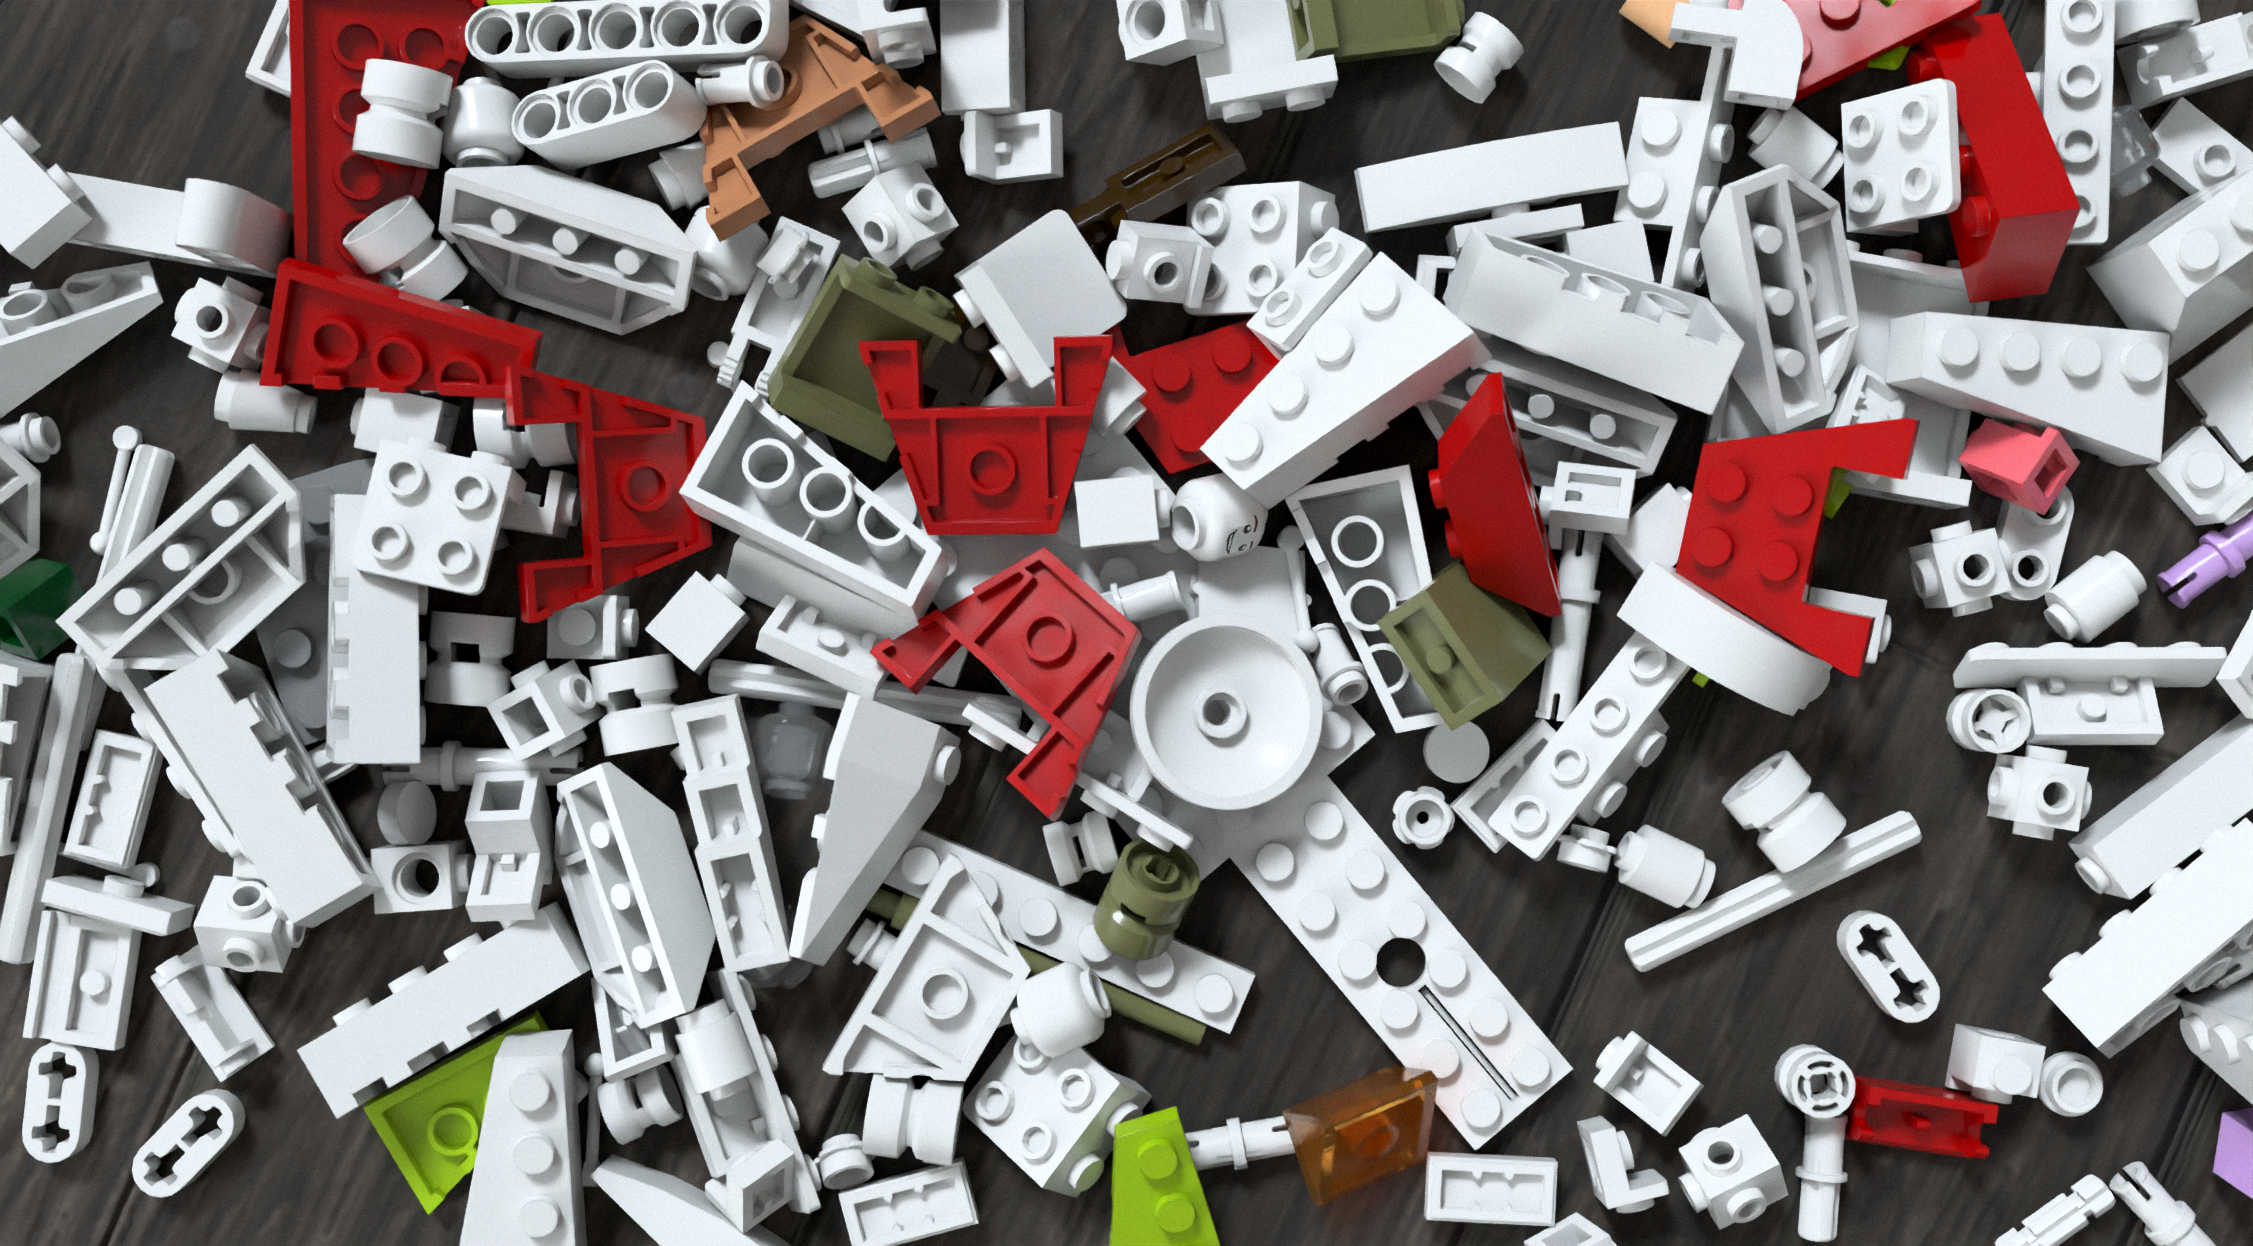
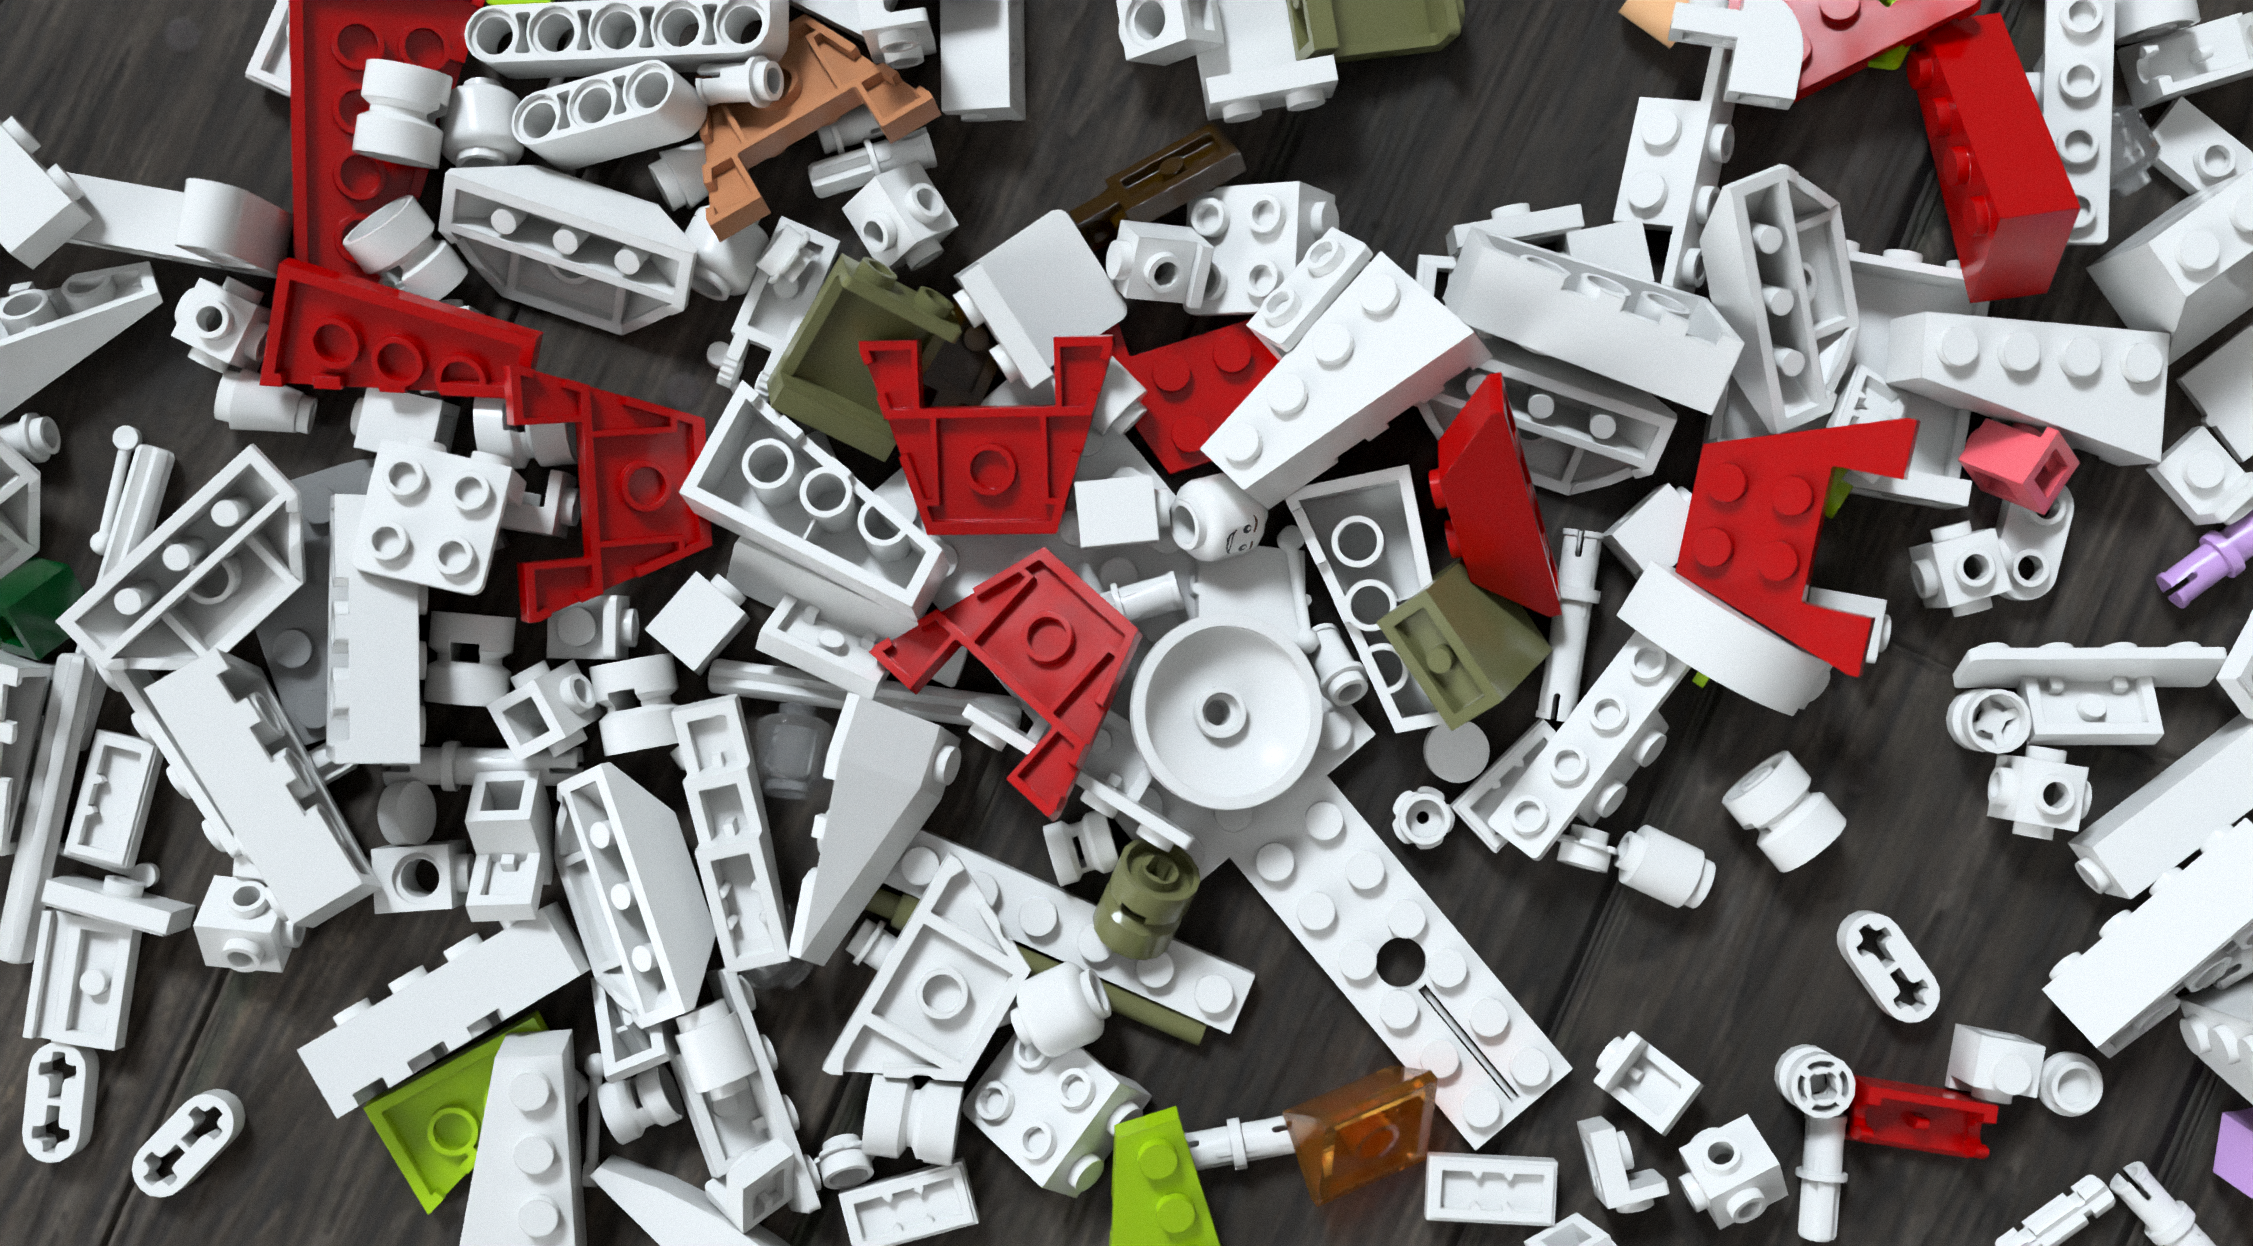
(212, 1012): white hinge -> none
(1013, 146): white bracket -> none
(1479, 57): white wheel -> none
(1491, 175): white slope -> none
(1587, 500): white bracket -> none
(1772, 891): white axle -> none
(1795, 141): white brick -> none
(1901, 158): white bracket -> none
(2094, 597): white brick -> none

